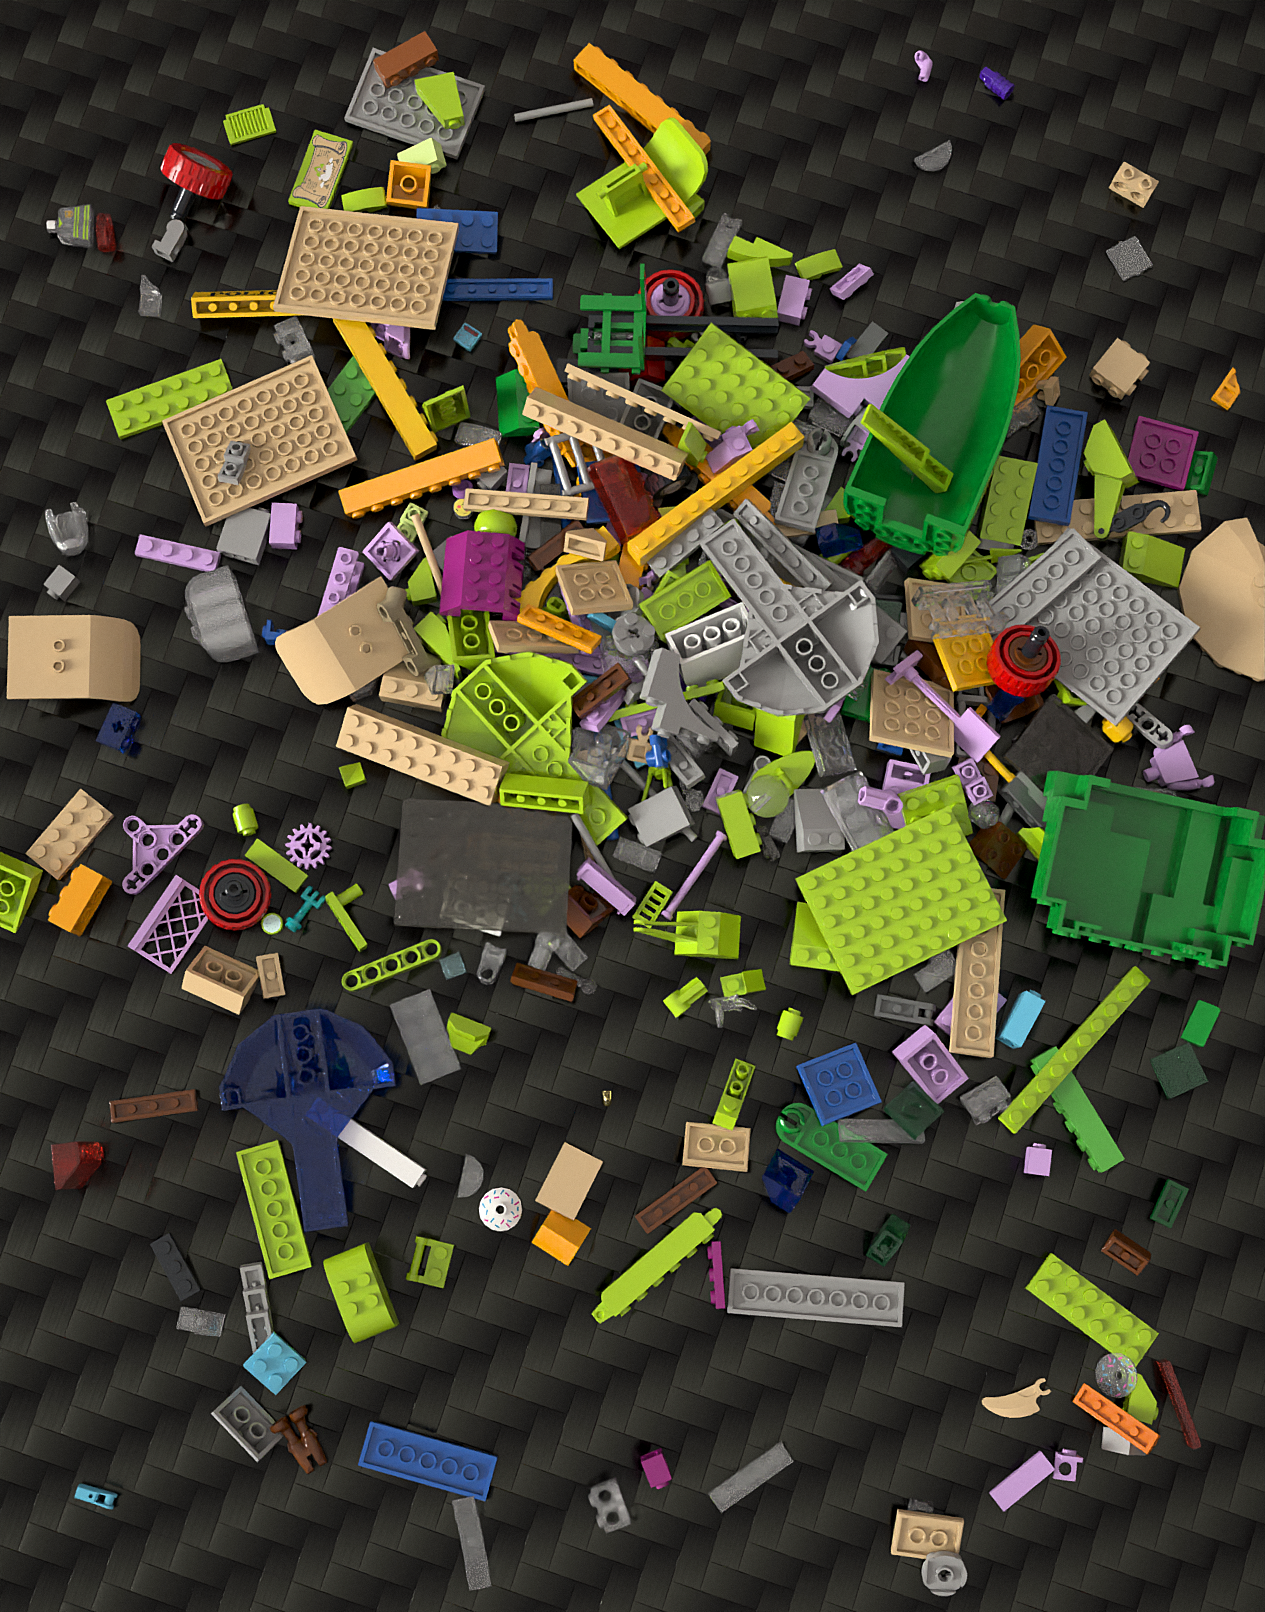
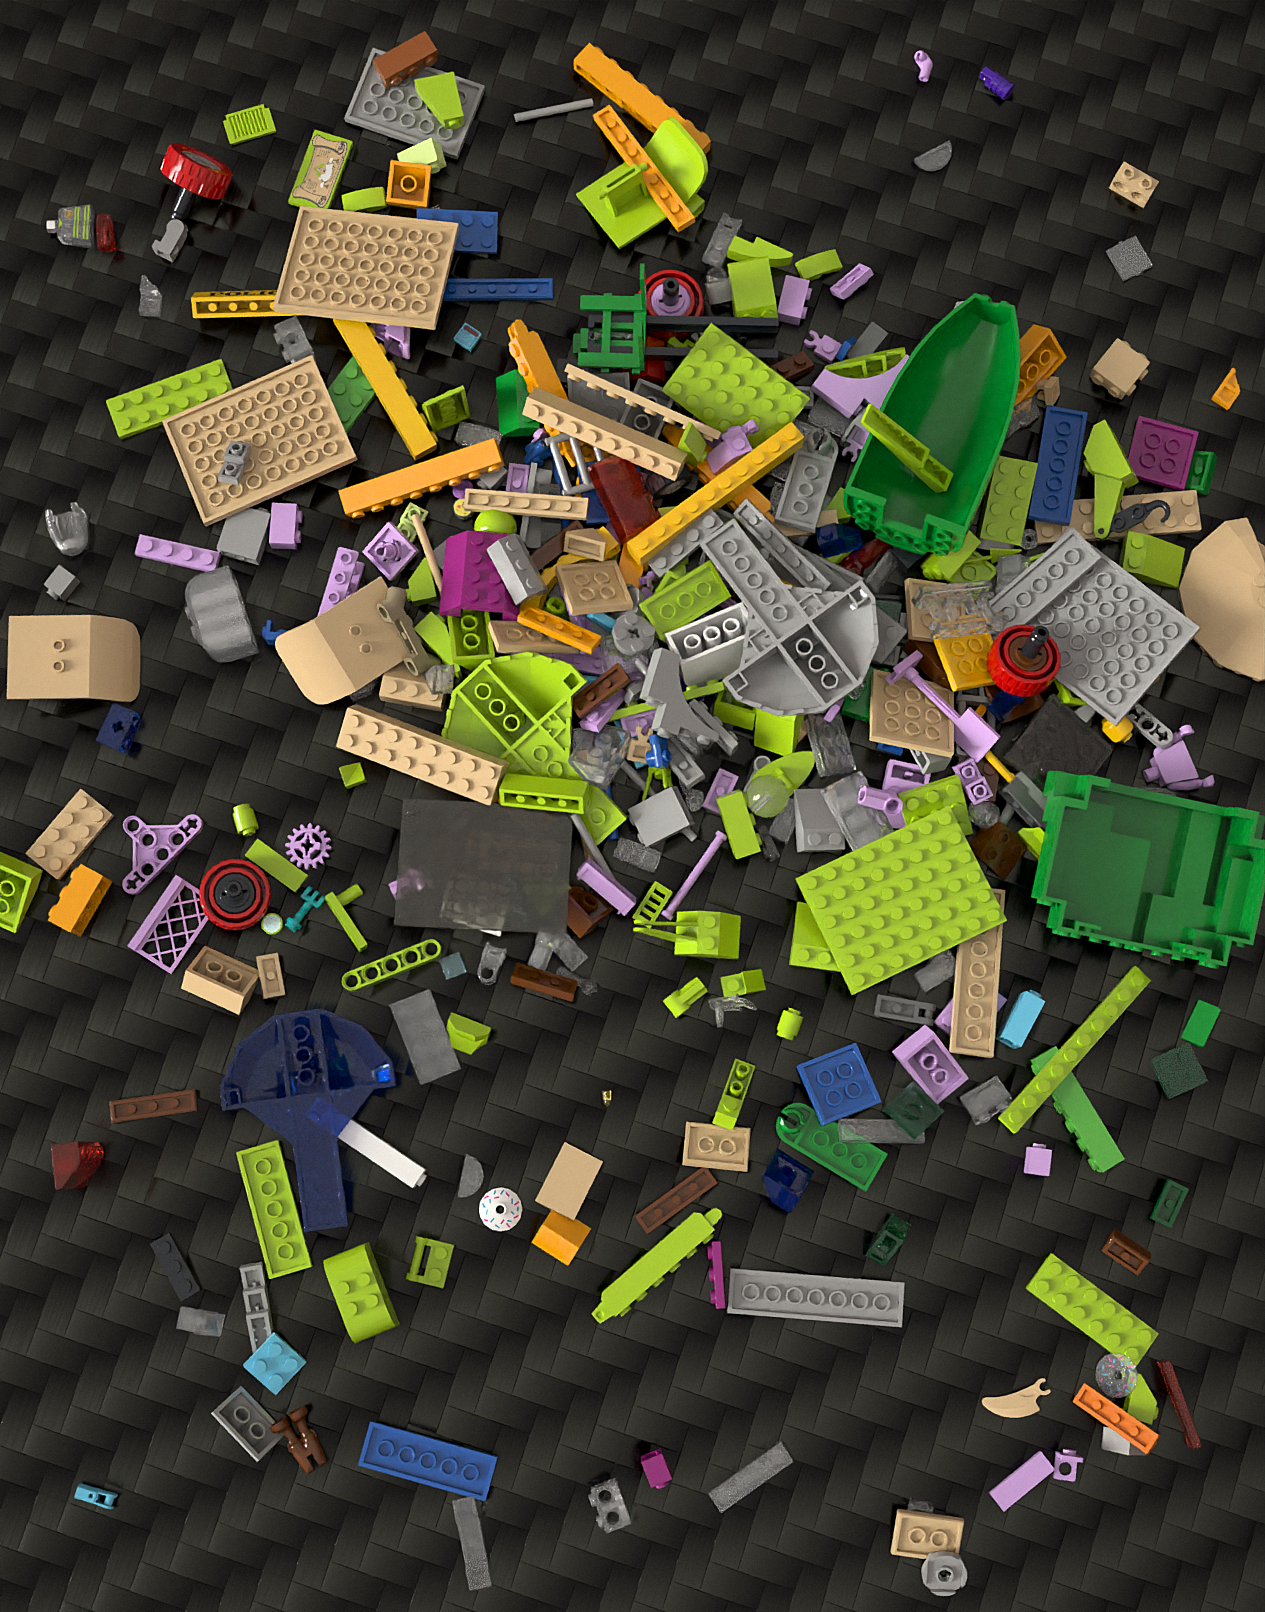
(517, 568): none -> light grey slope

